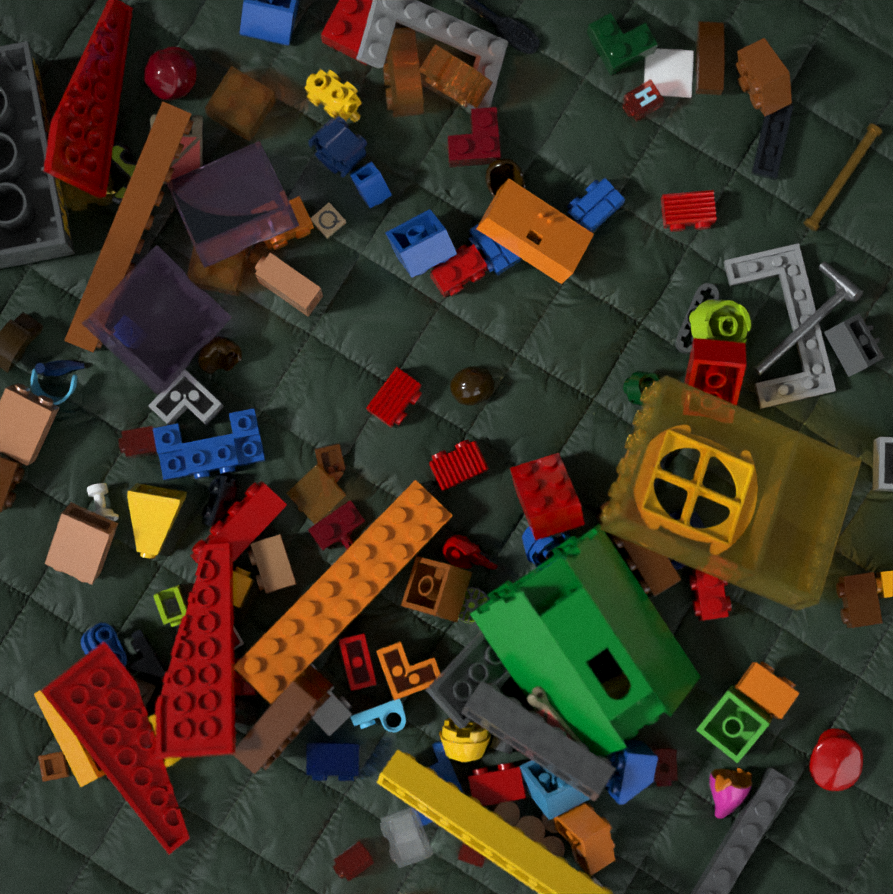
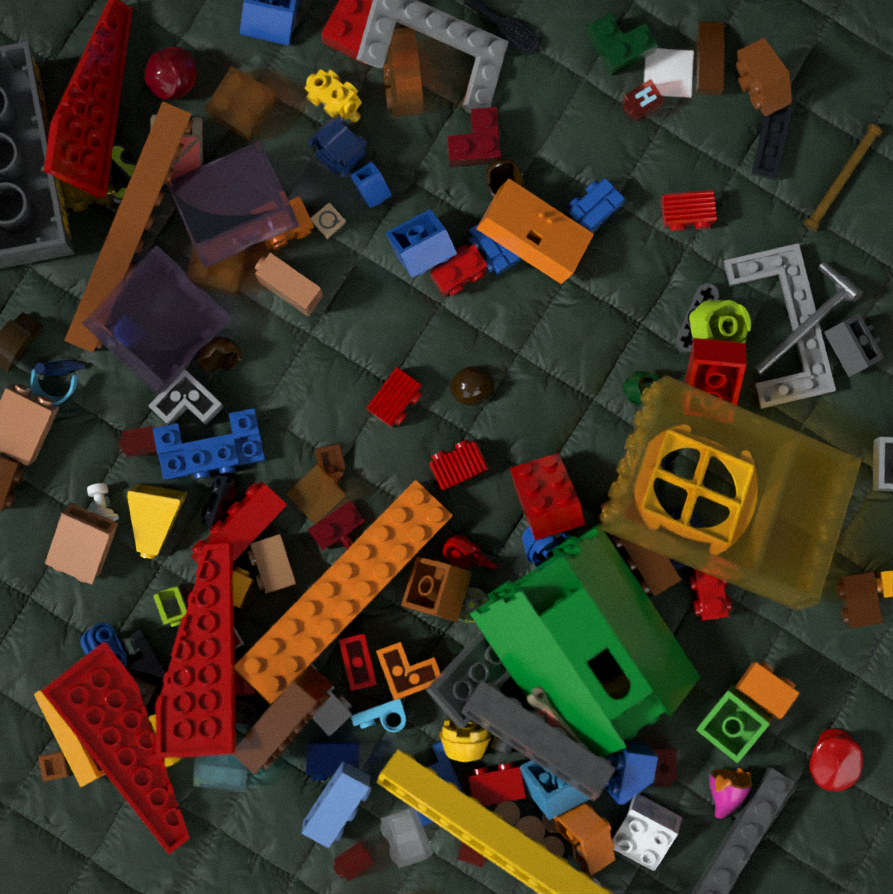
(220, 772): none -> clear light blue brick
(336, 805): none -> medium blue brick
(455, 77): clear orange brick -> none
(646, 832): none -> white bracket

